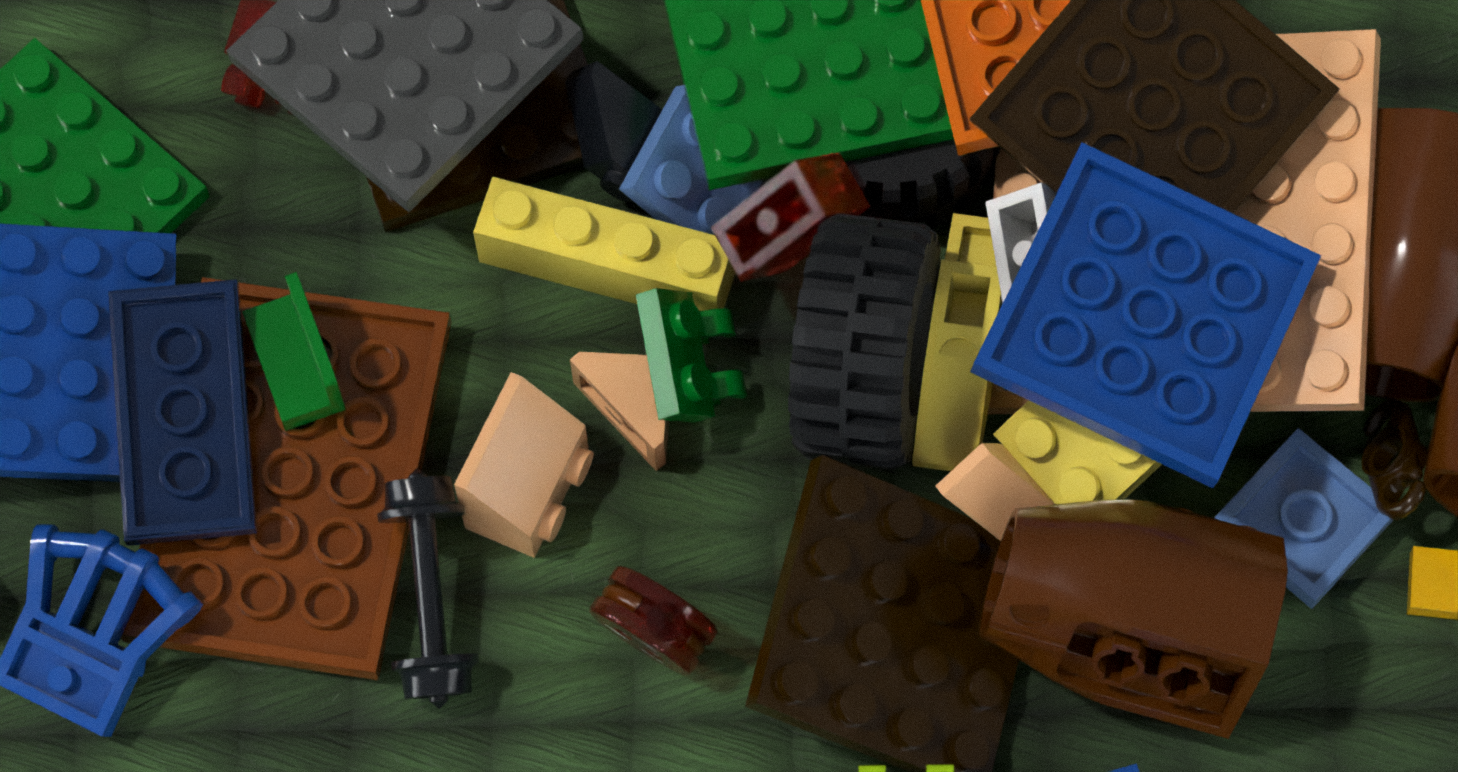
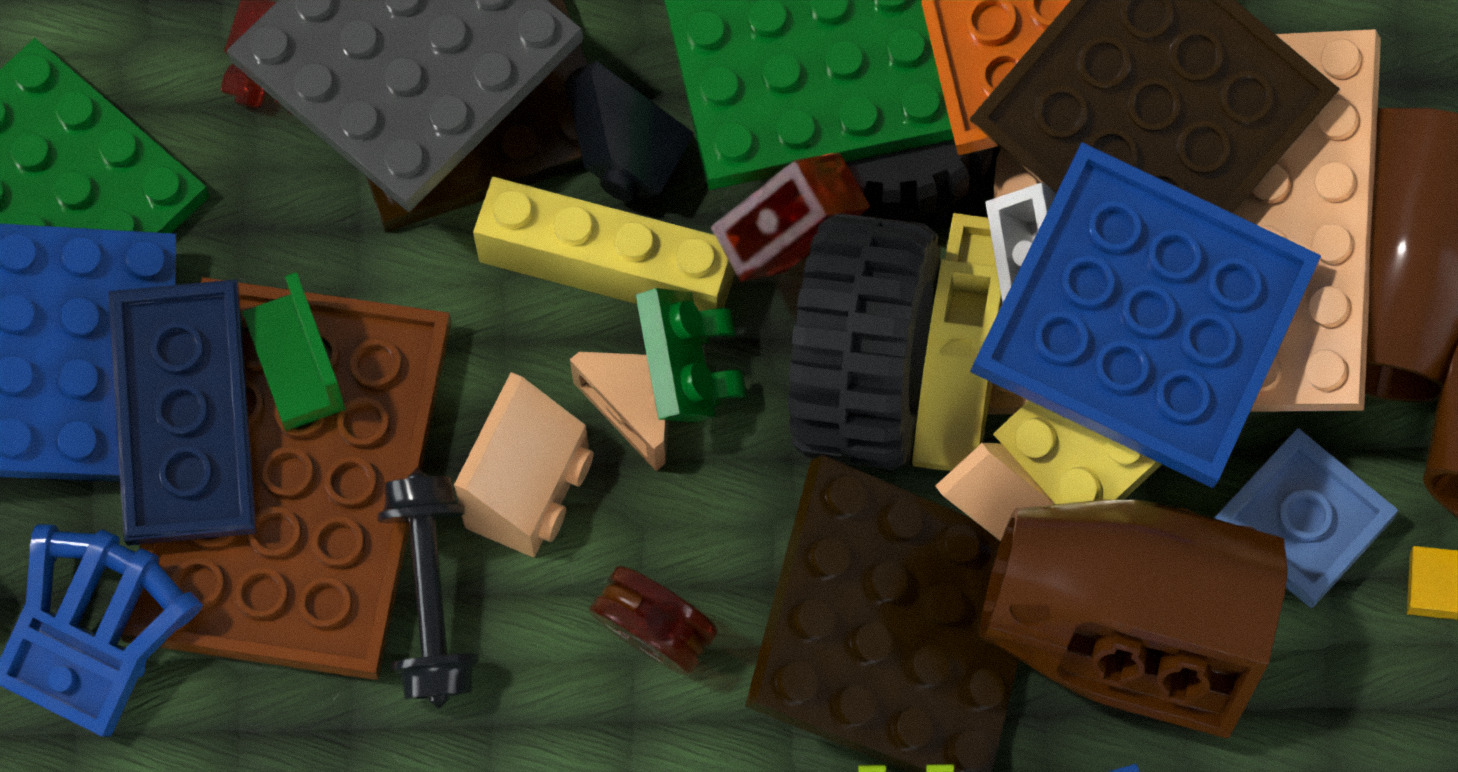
(670, 174): medium blue plate -> none
(1406, 470): dark brown piece -> none

